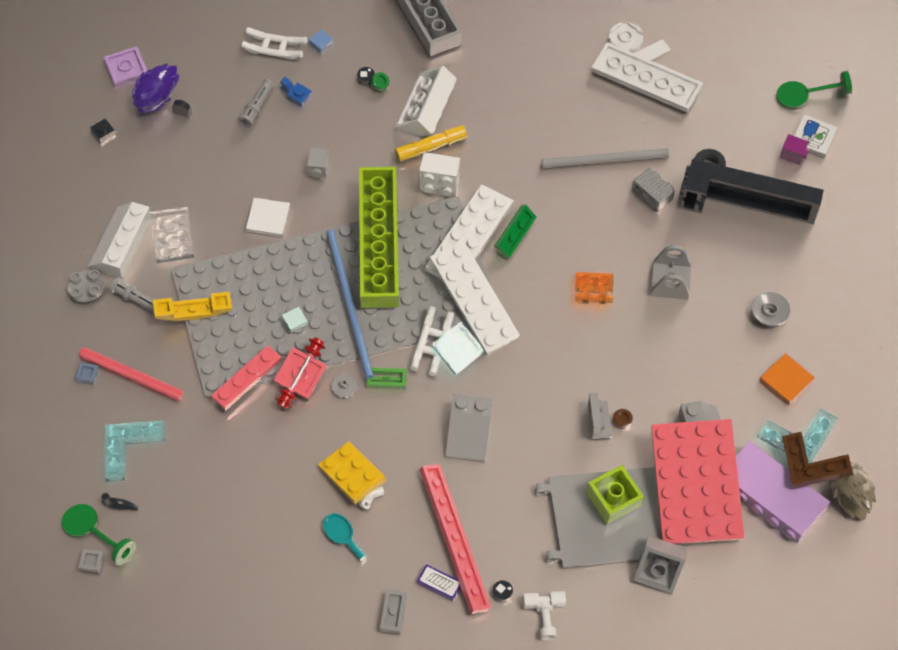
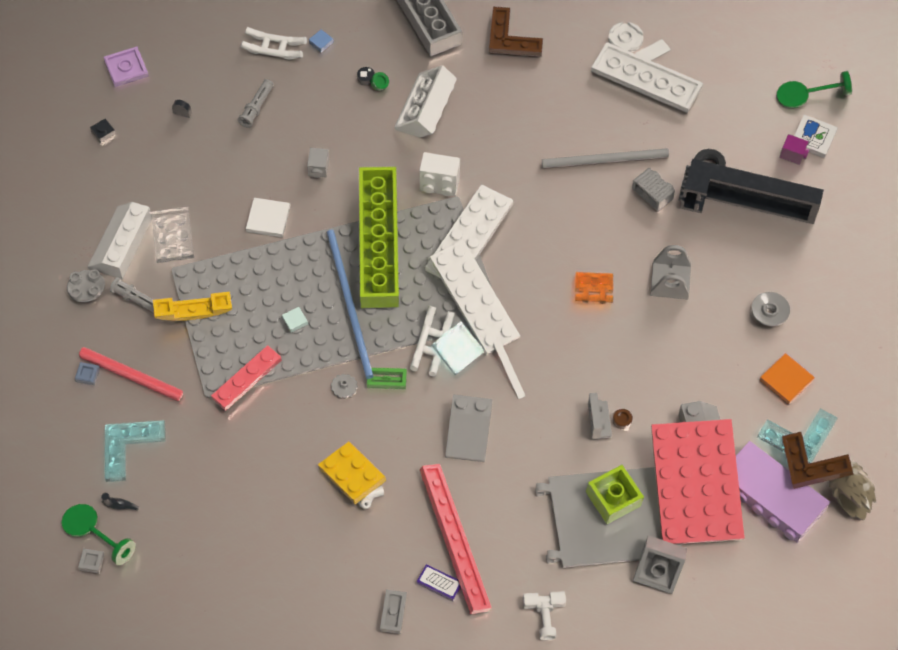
(155, 88): dark purple head -> none
(298, 94): blue plate -> none
(300, 373): coral plate -> none
(341, 532): teal piece -> none
(431, 143): yellow piece -> none
(502, 591): black tile -> none
(505, 44): none -> reddish brown plate
(509, 369): none -> white sticker
(515, 231): green plate -> none

